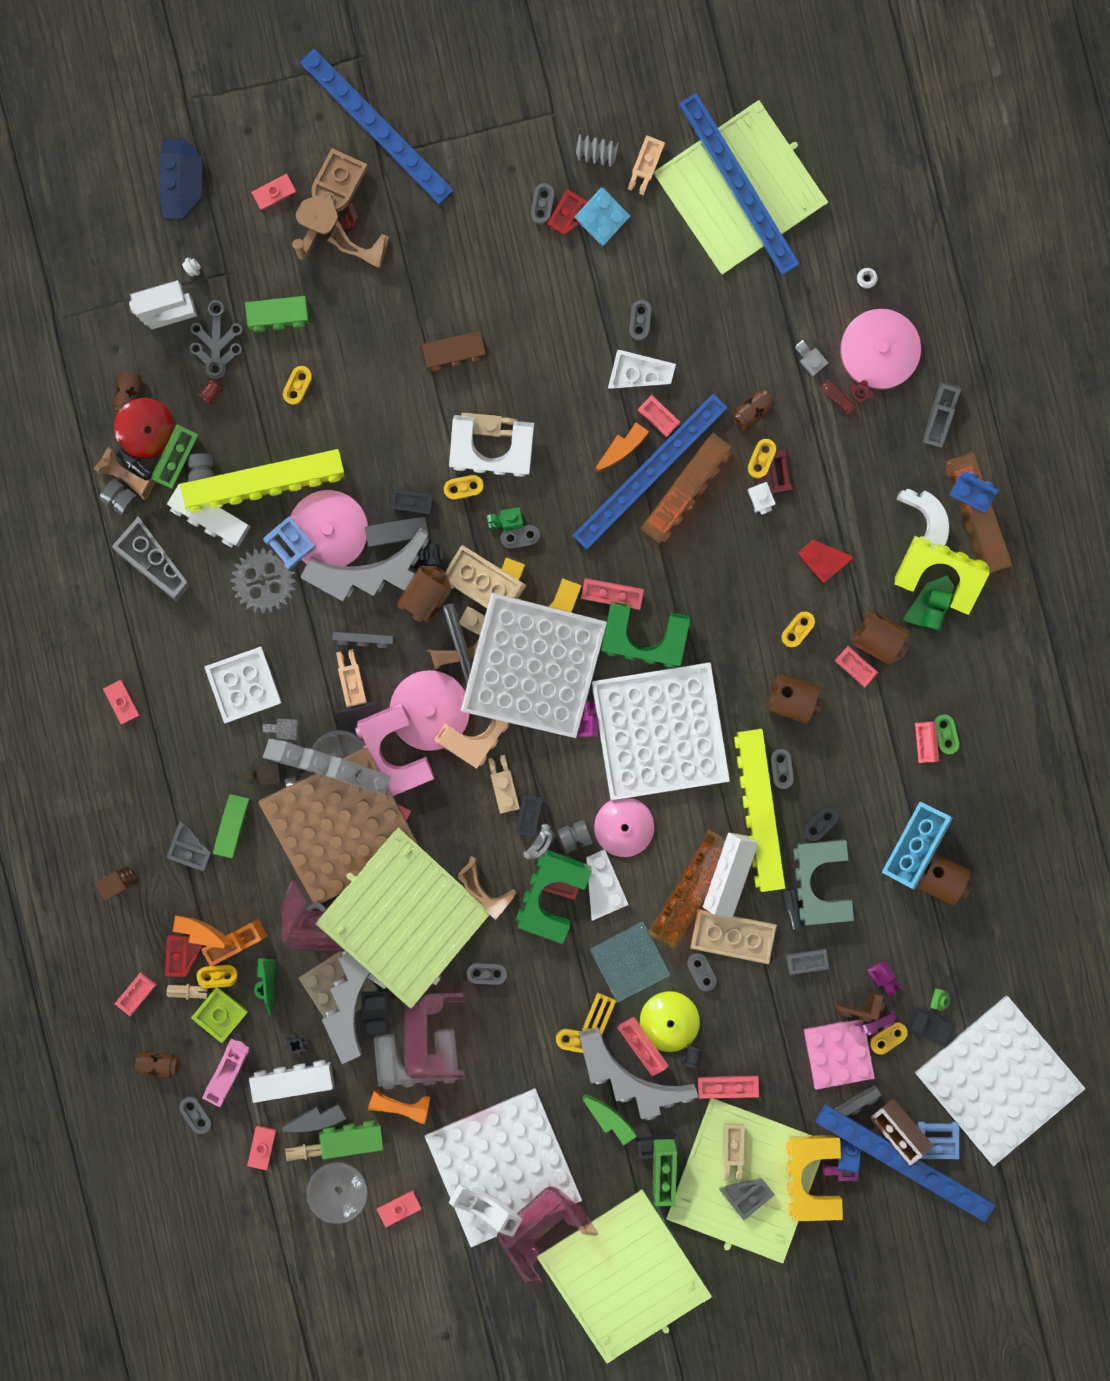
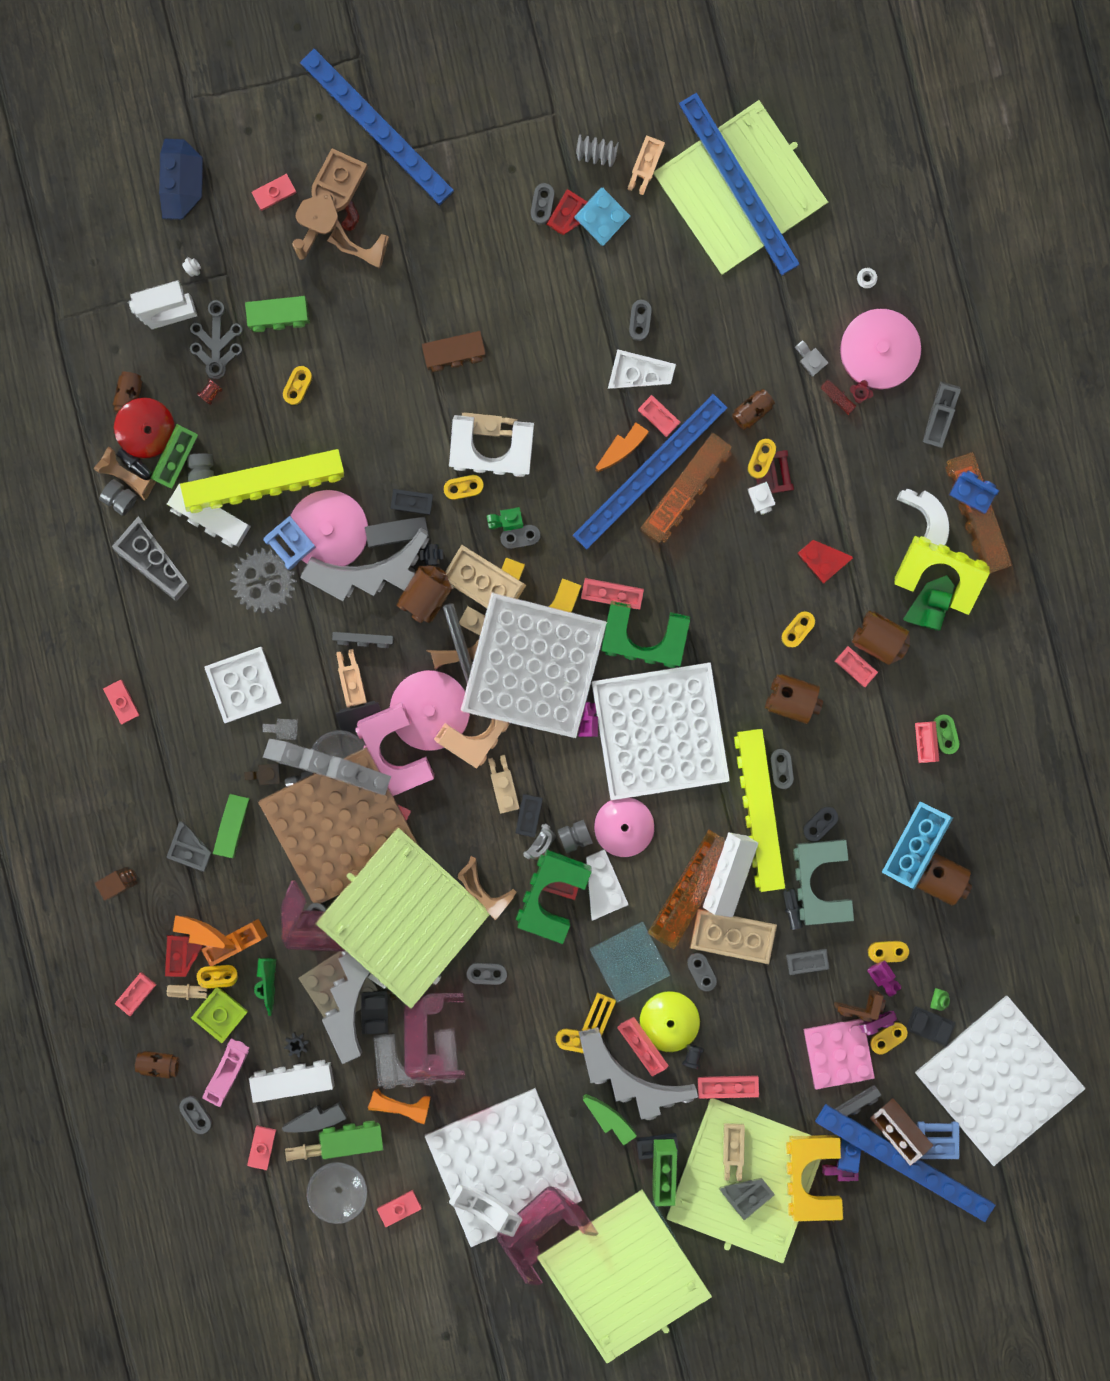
(888, 951): none -> yellow plate

